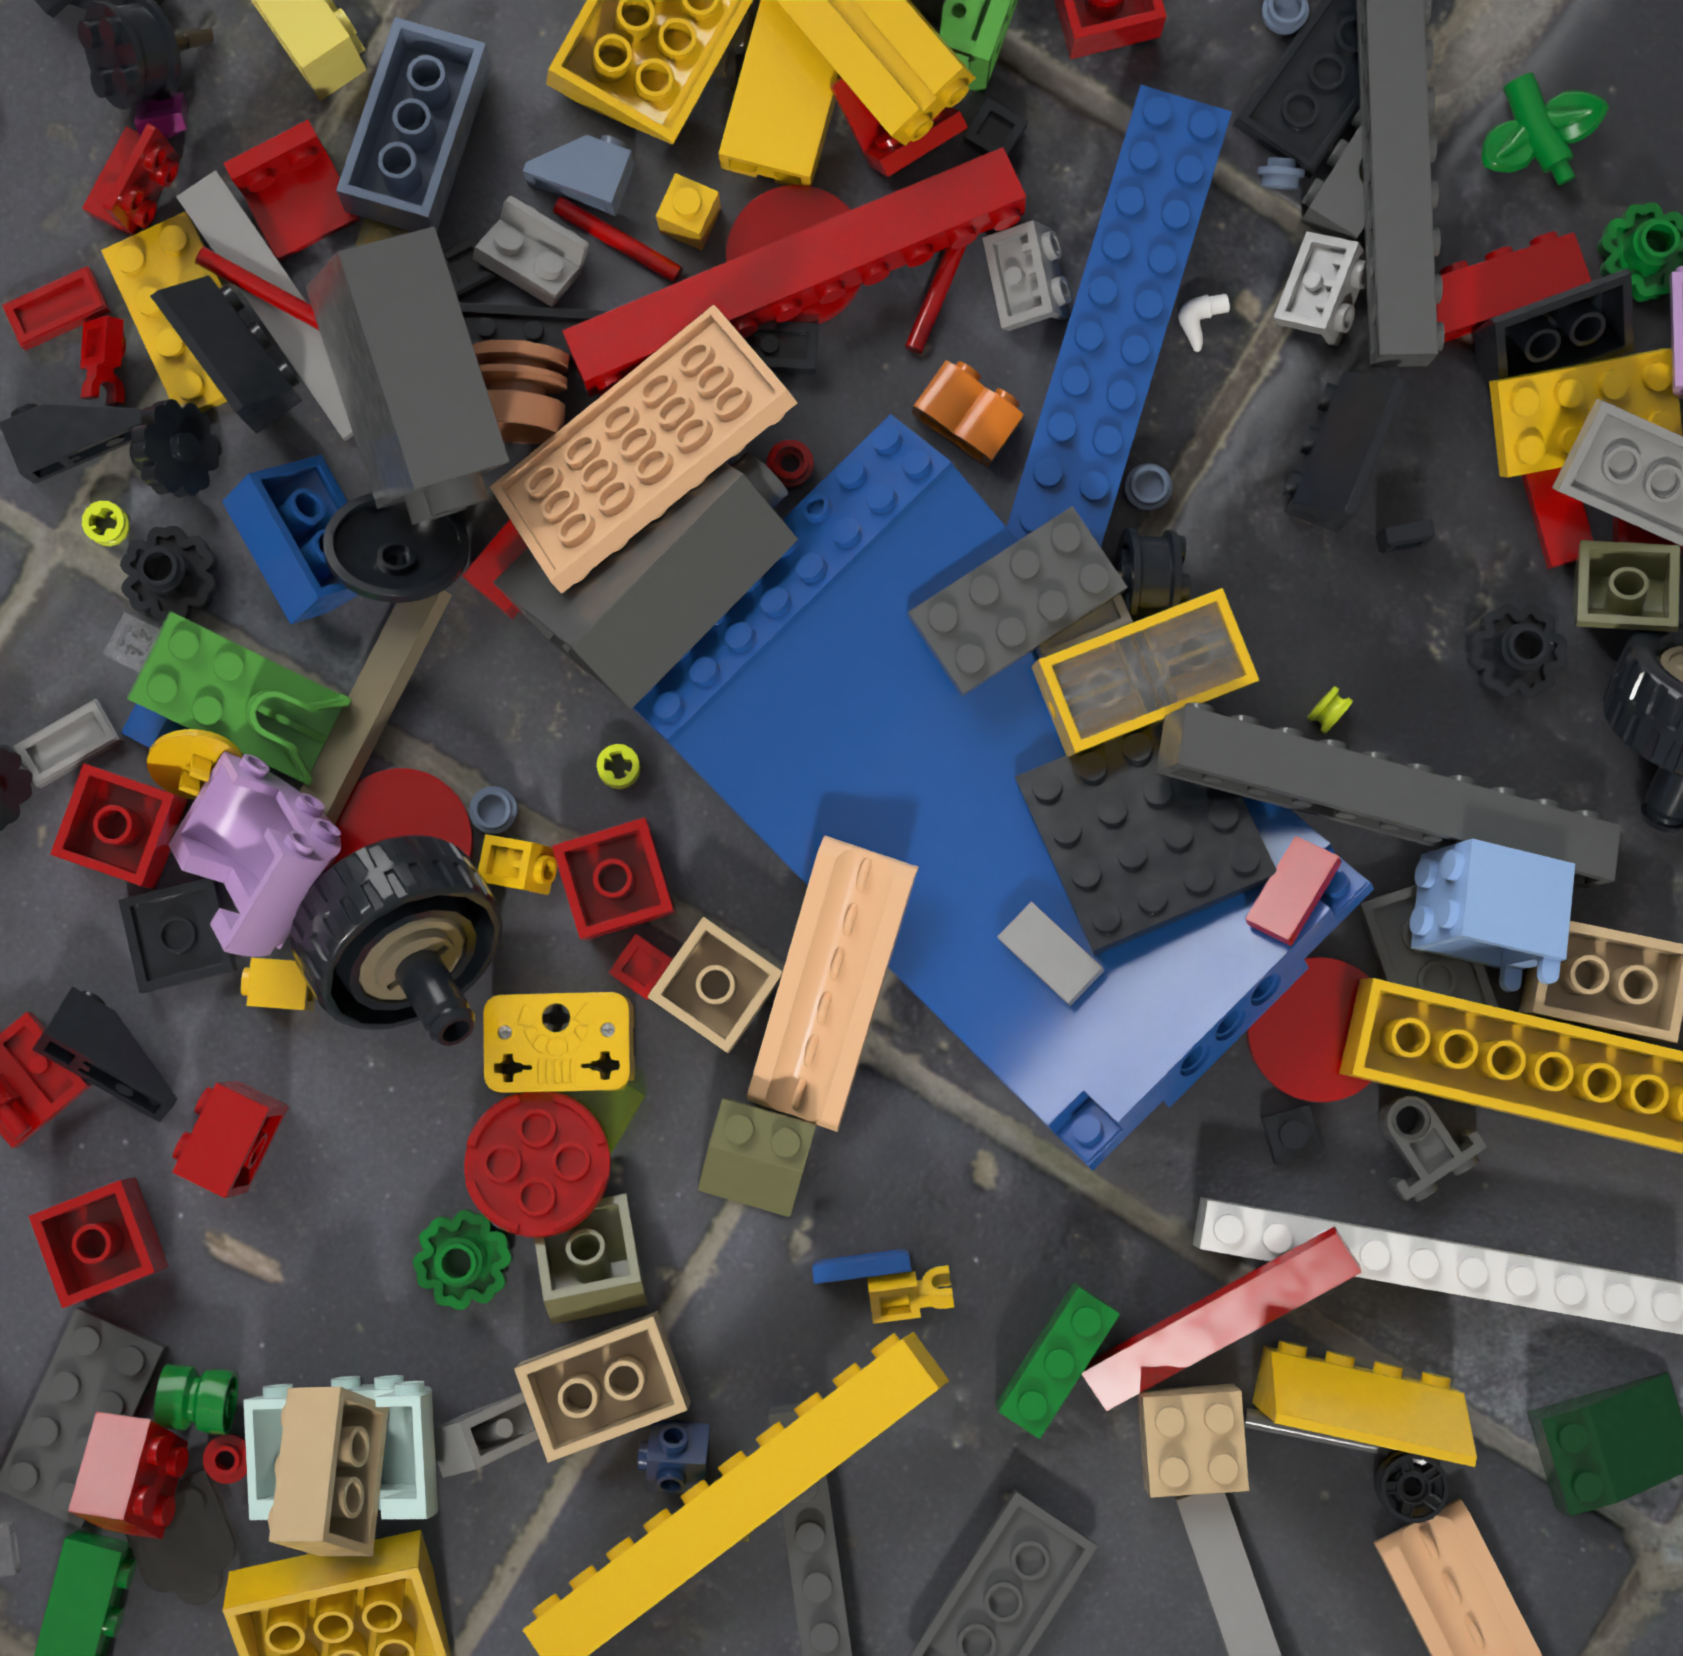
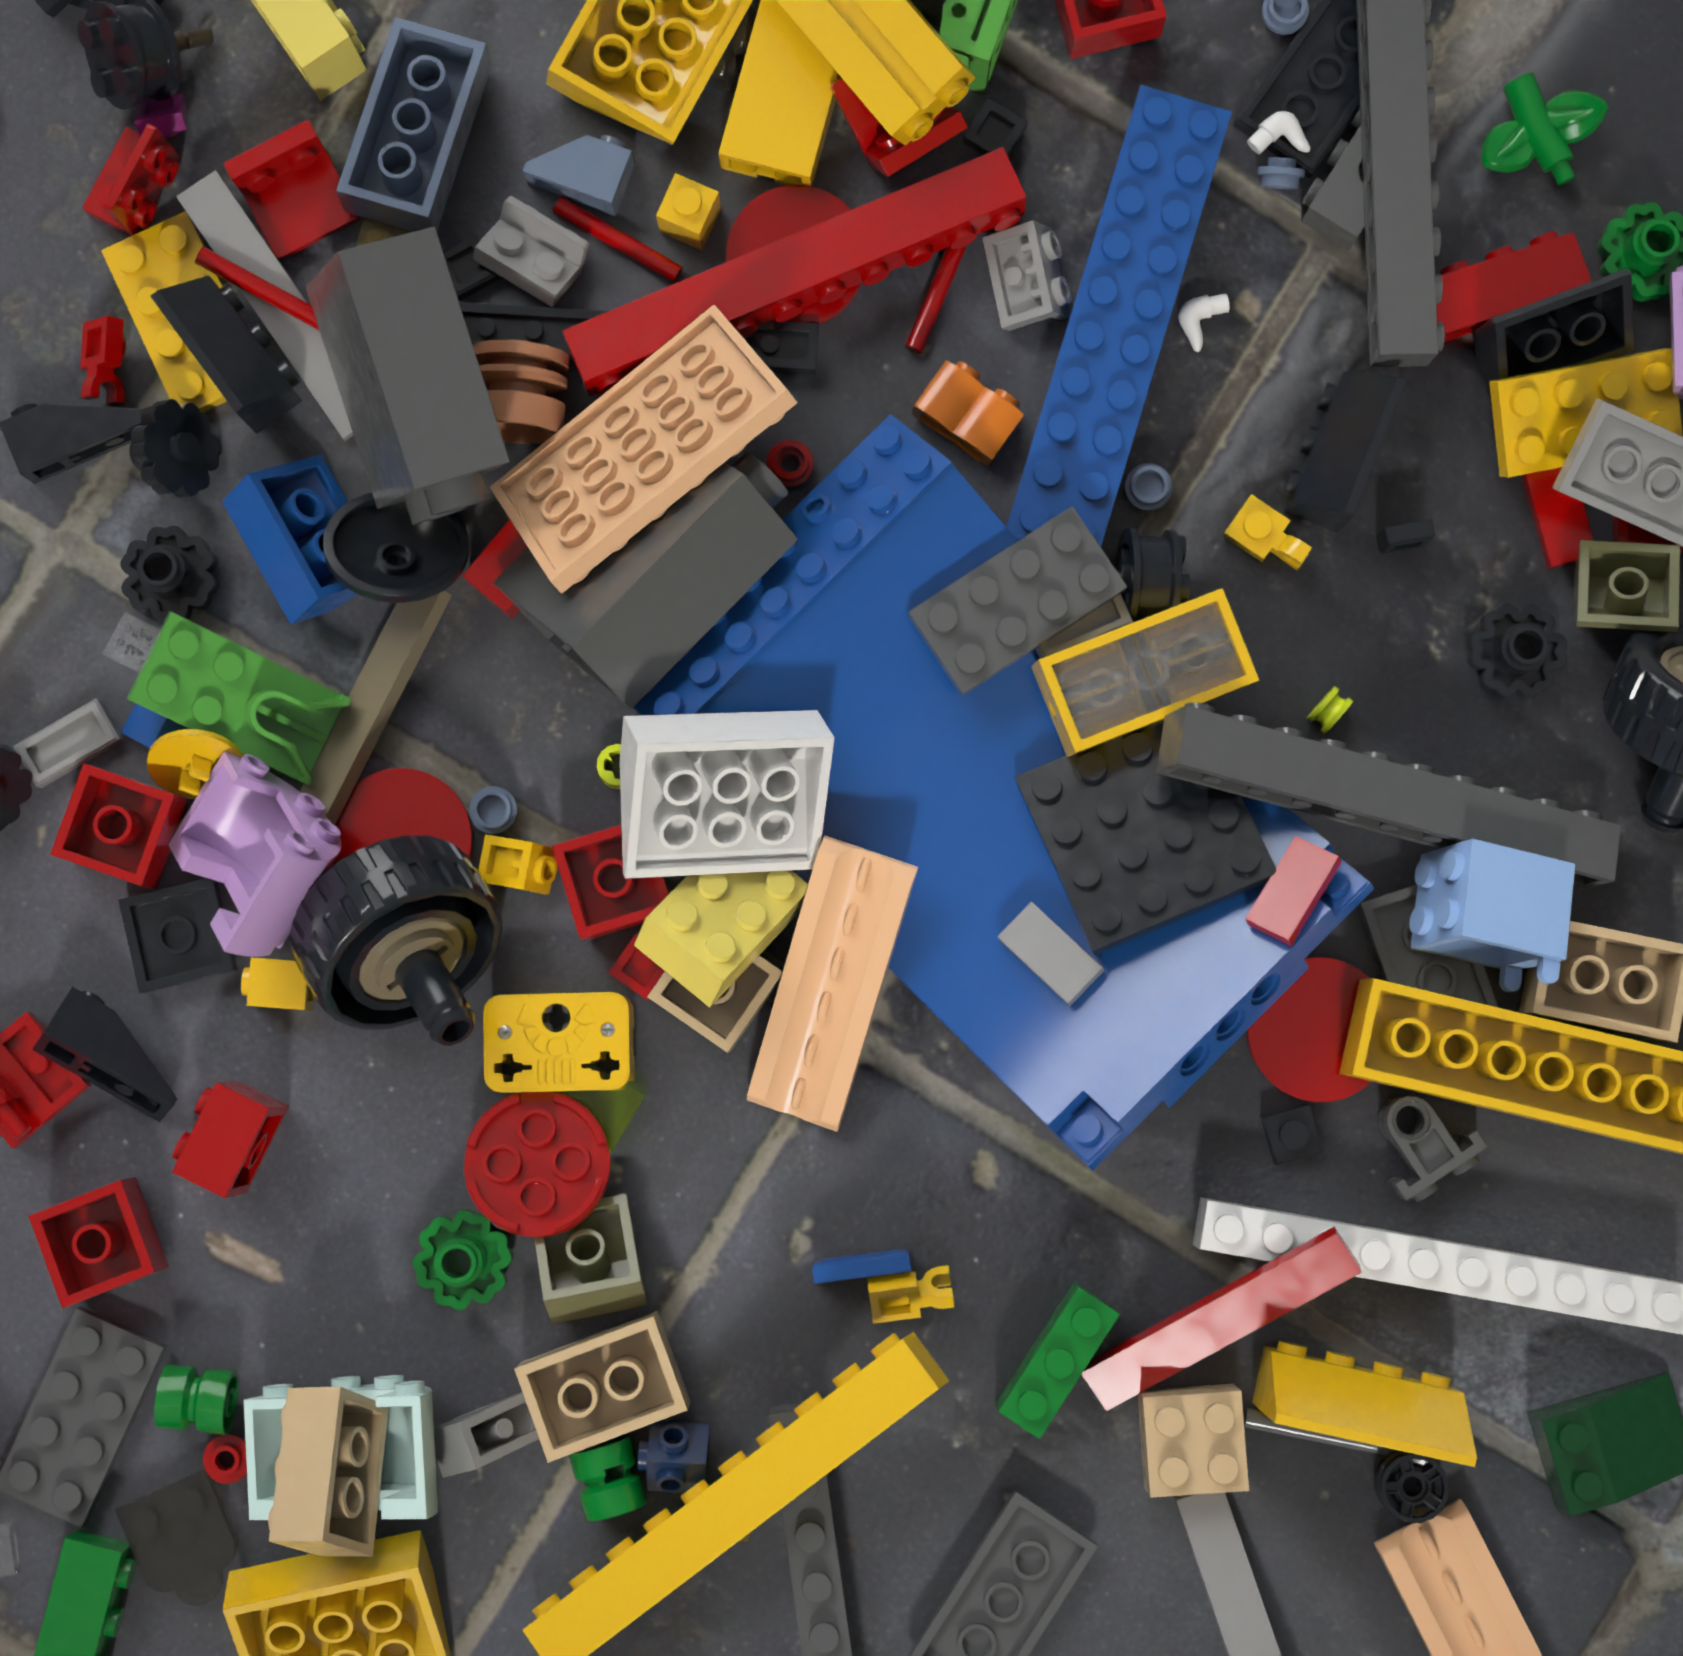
(56, 308): red tile -> none
(111, 536): neon yellow bush -> none
(129, 1475): brick -> none
(610, 1495): none -> green wheel
(719, 926): none -> light yellow brick
(723, 792): none -> white slope
(756, 1156): olive slope -> none
(1261, 530): none -> yellow plate
(1273, 127): none -> white animal
(1323, 287): light grey bracket -> none

